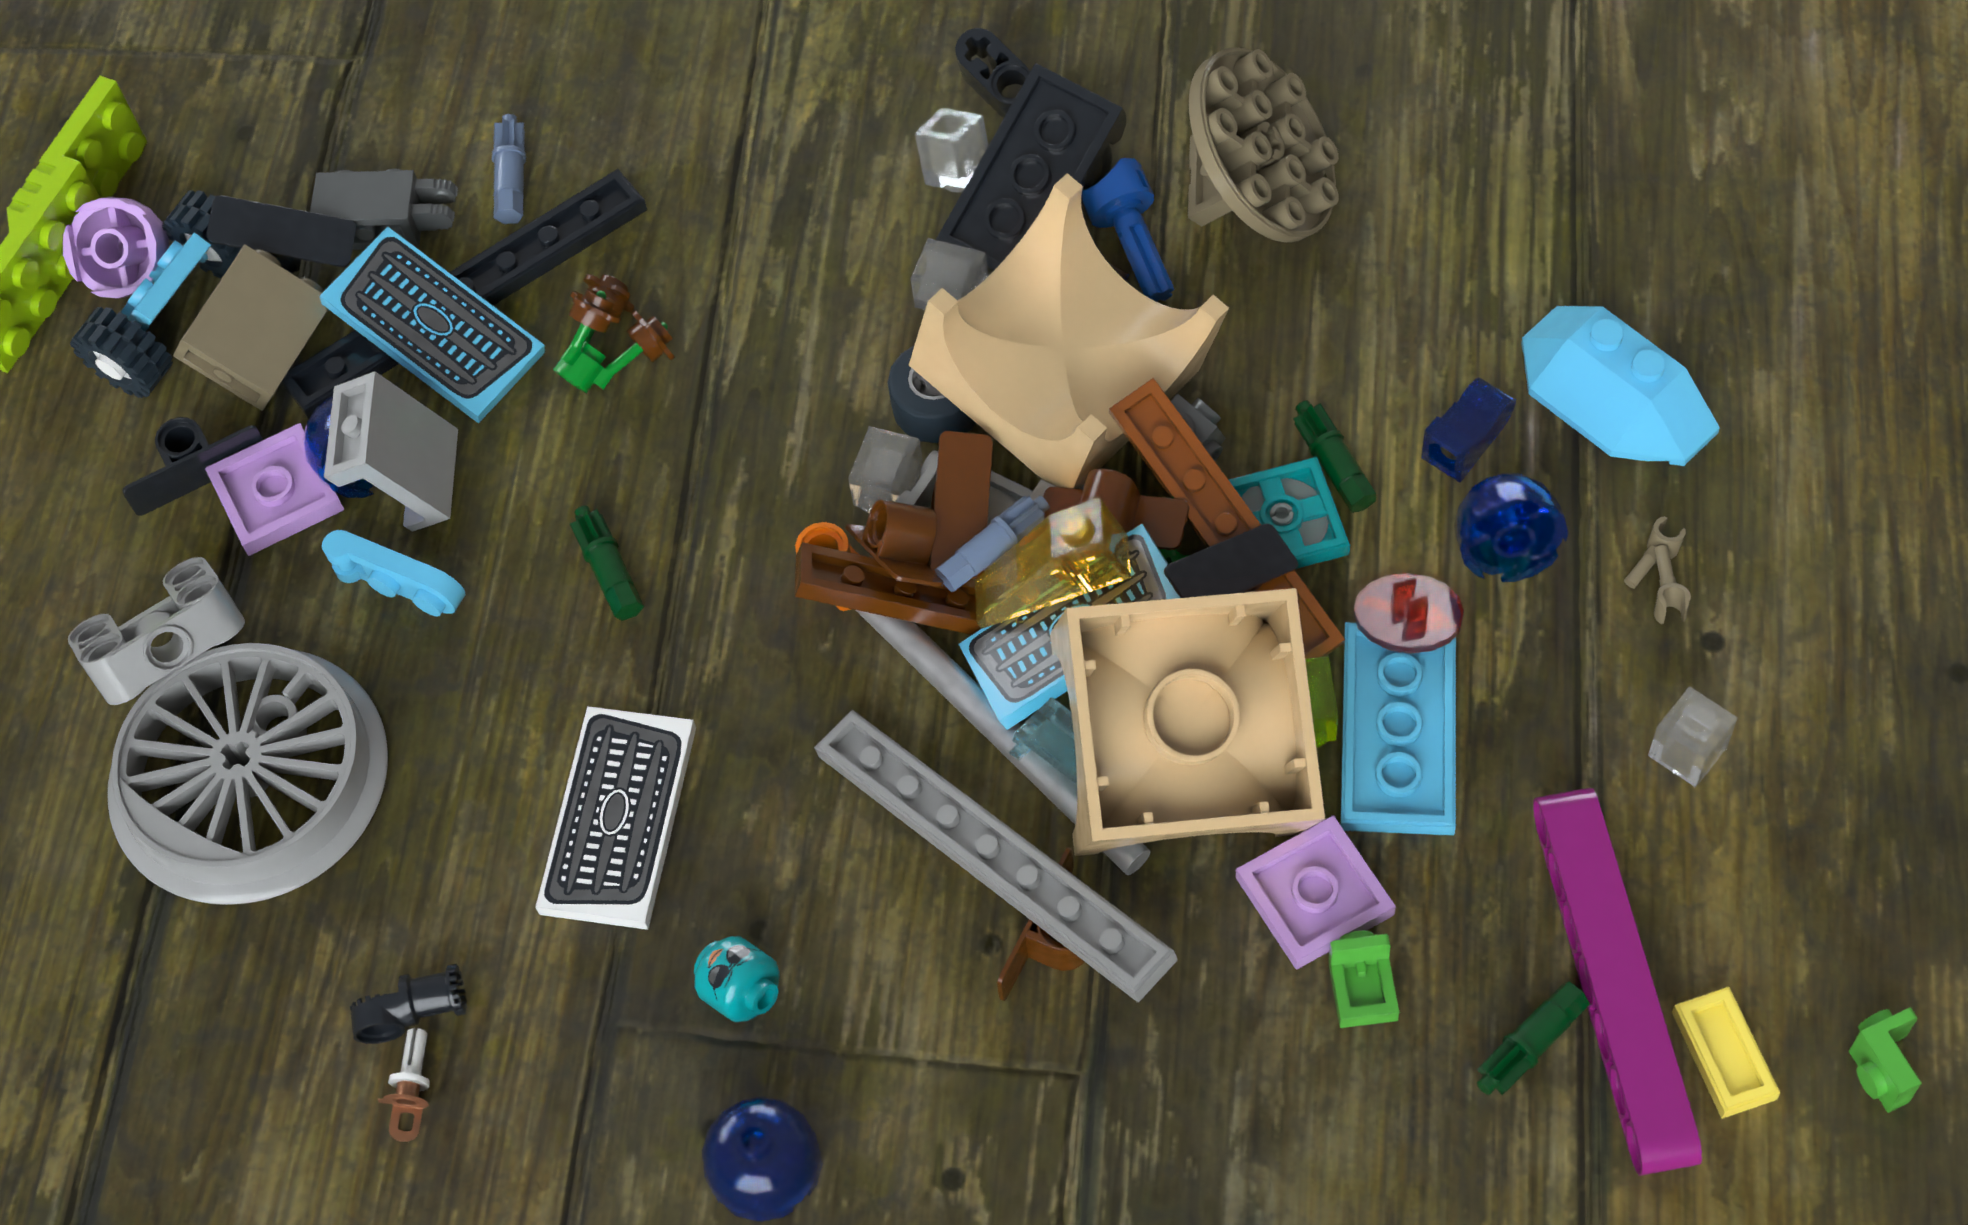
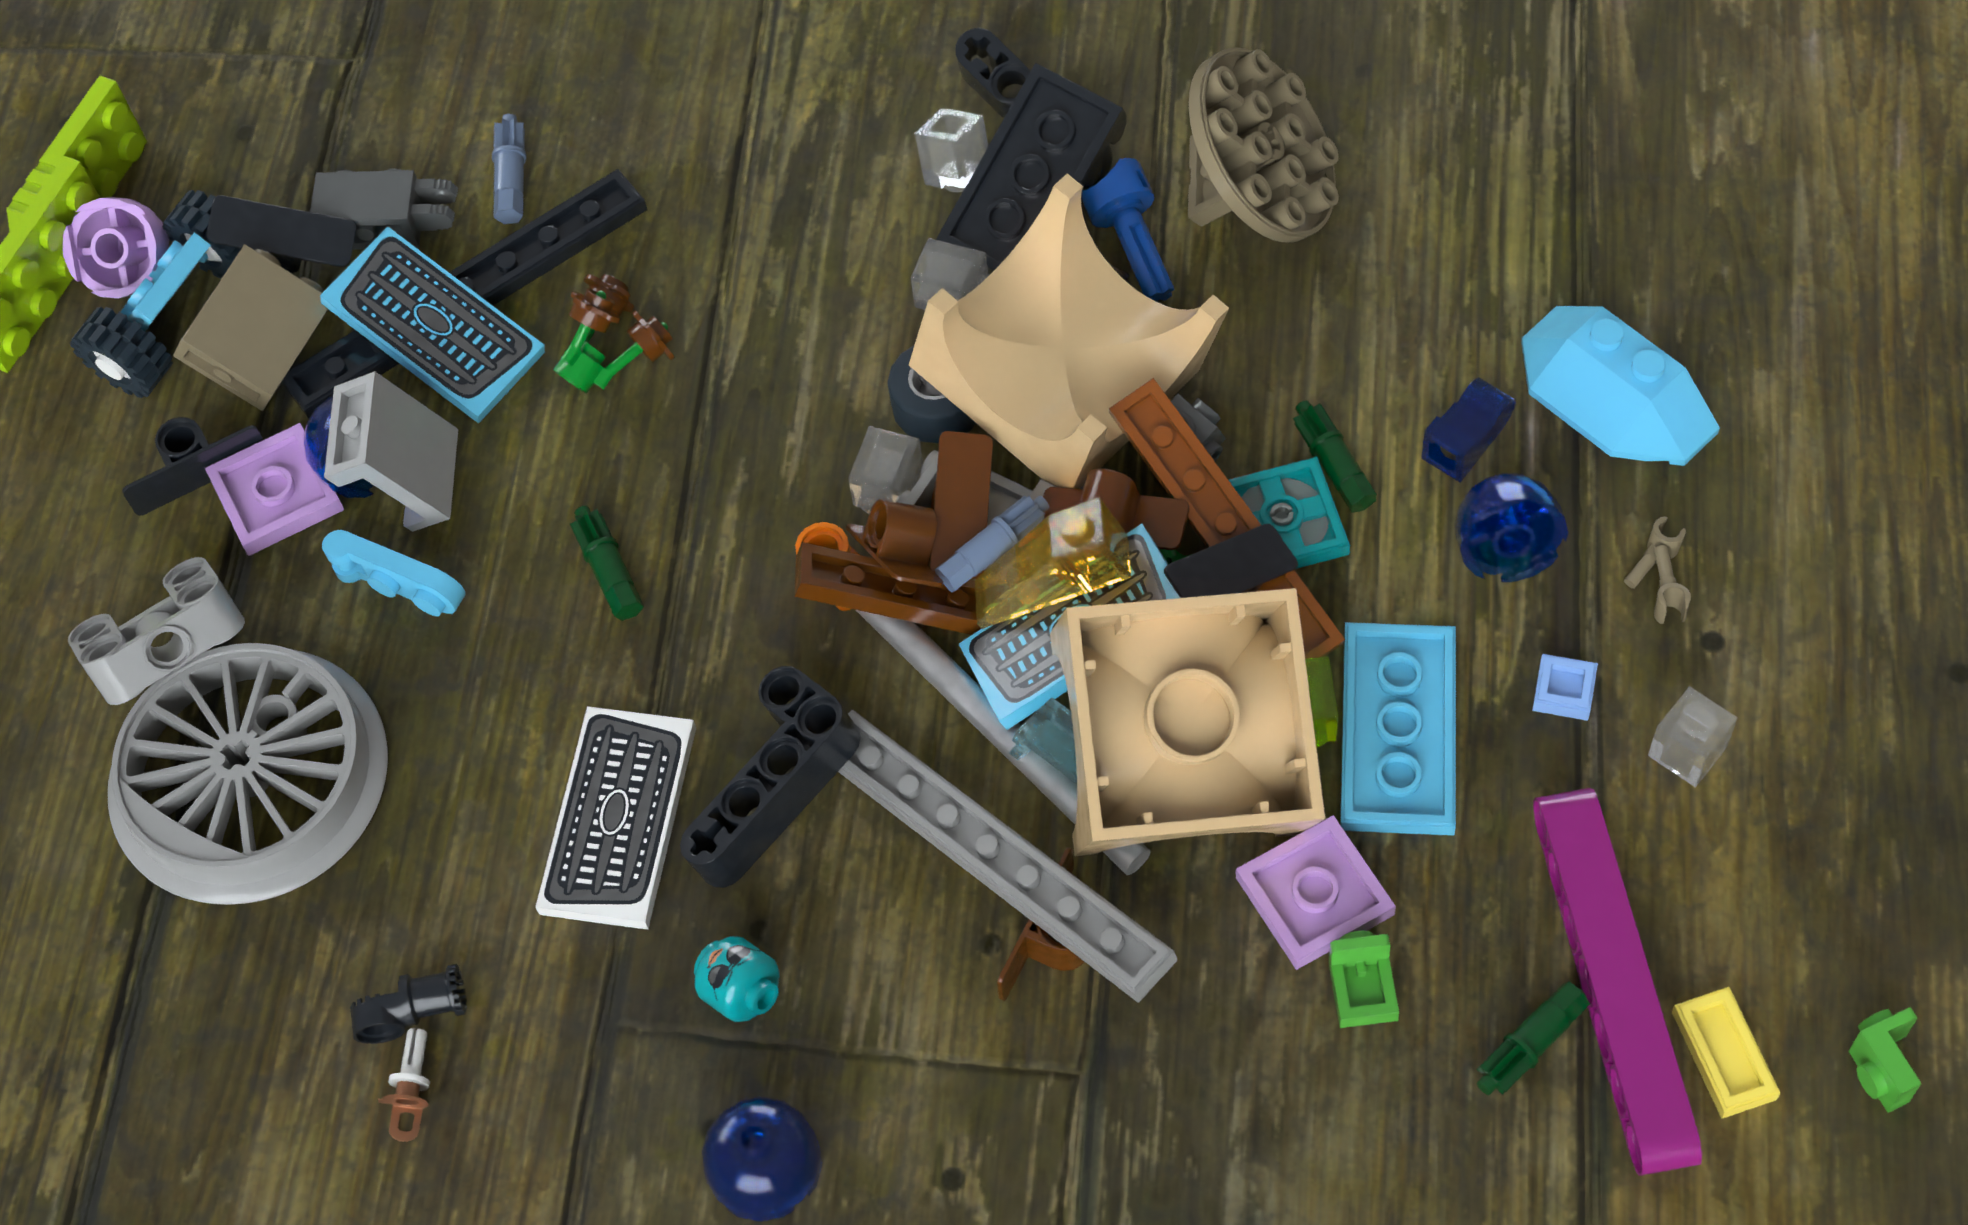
(727, 841): none -> black beam
(1408, 613): piece -> none
(1565, 687): none -> light blue tile

